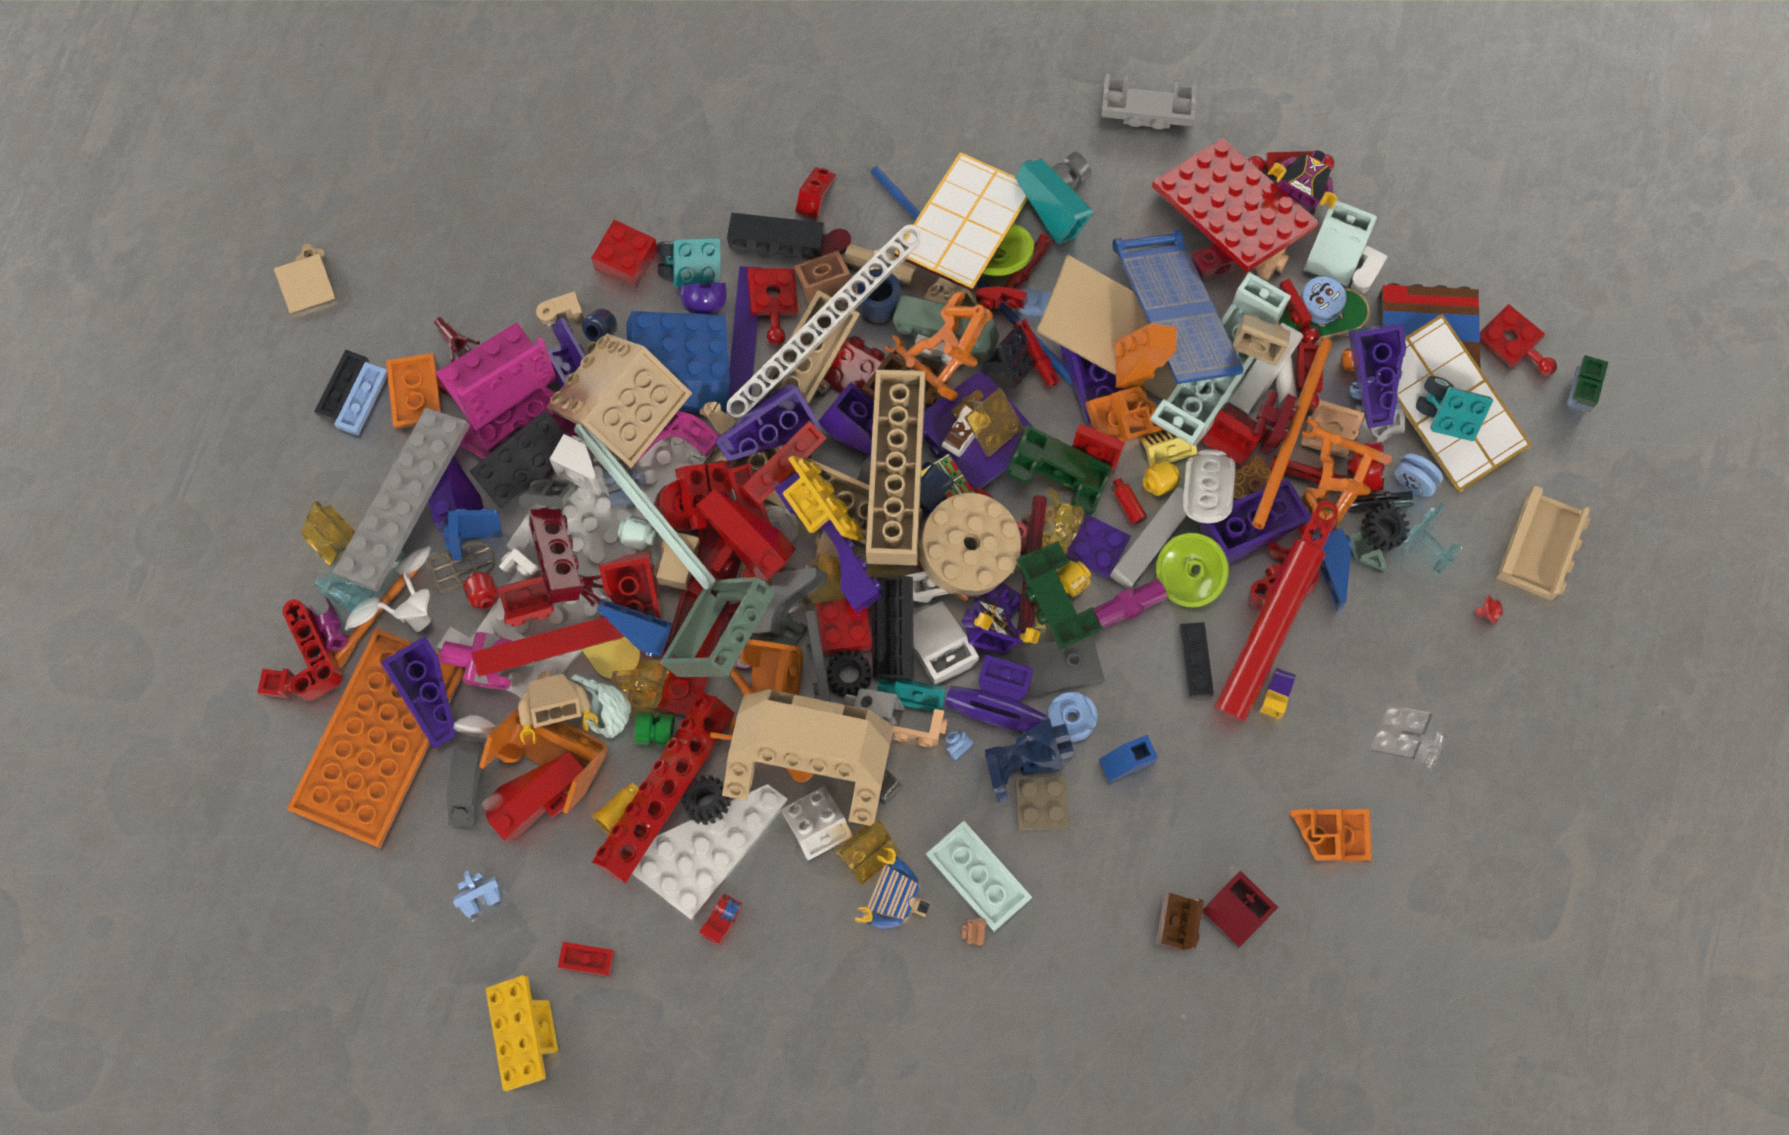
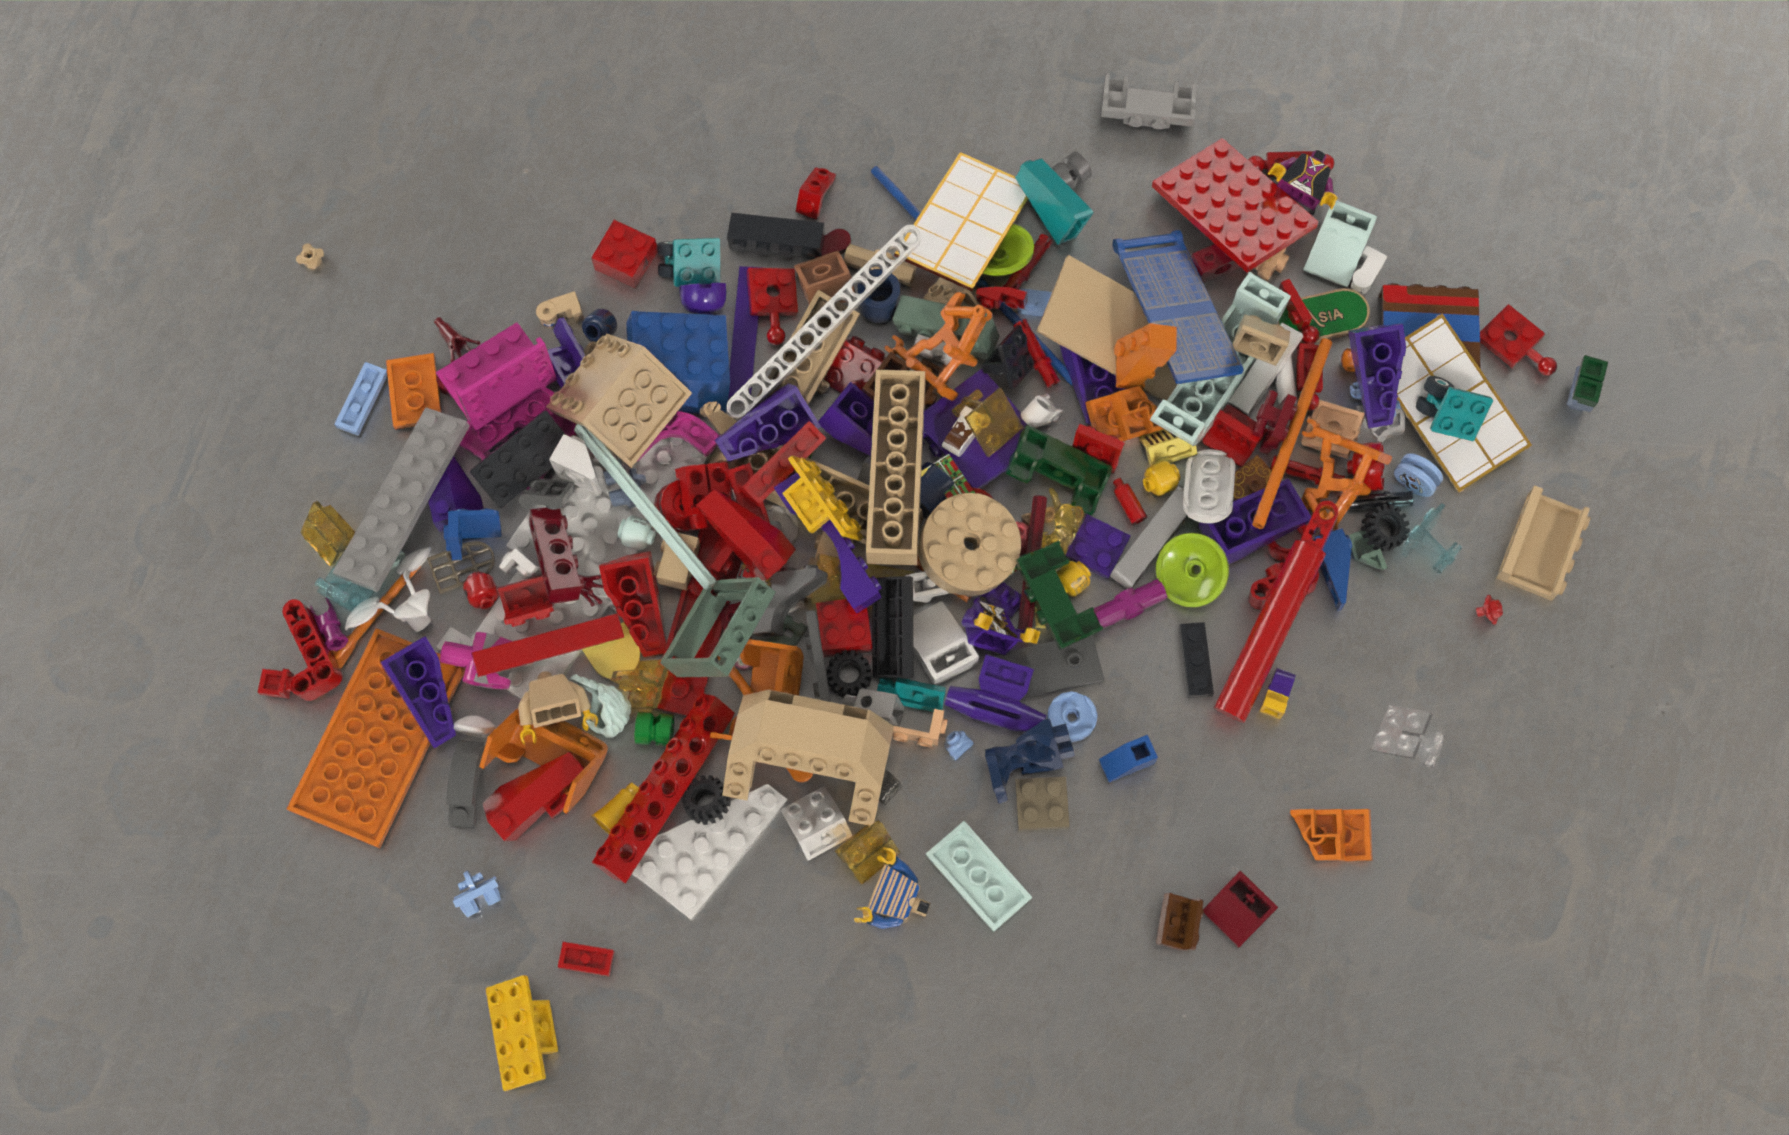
(304, 283): tan tile -> none
(340, 385): black plate -> none
(641, 629): blue slope -> none
(721, 920): red leg -> none
(974, 931): nougat plate -> none
(1041, 412): none -> white piece
(1324, 299): light blue head -> none

